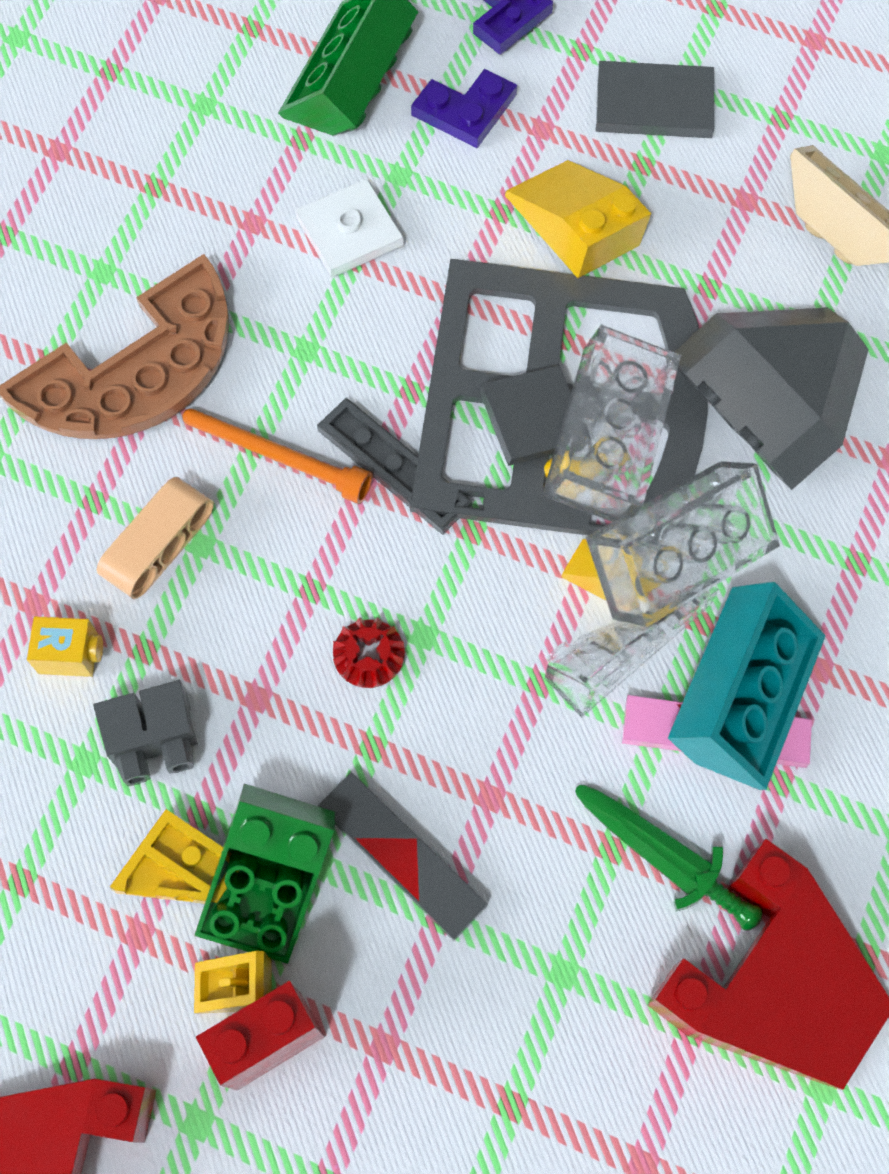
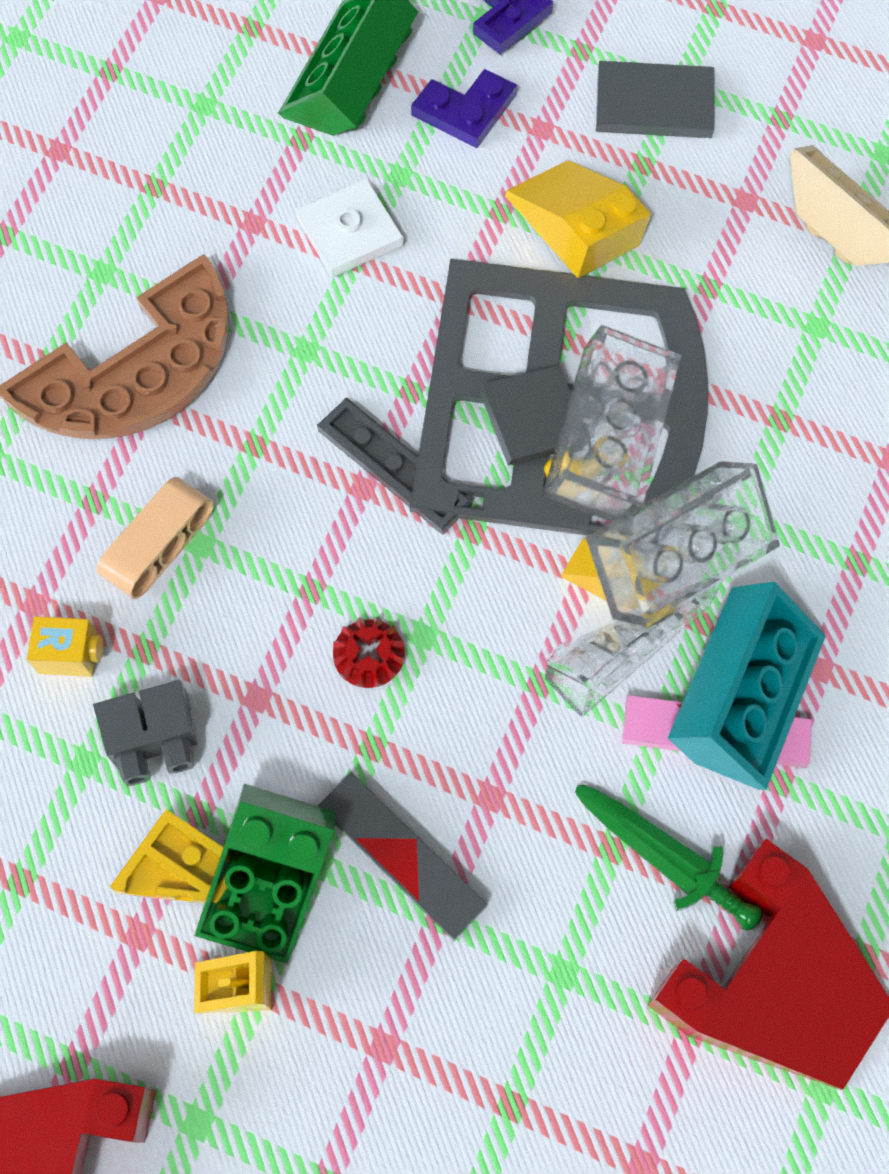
(259, 1037): red brick -> none
(351, 482): orange piece -> none
(779, 382): dark grey panel -> none

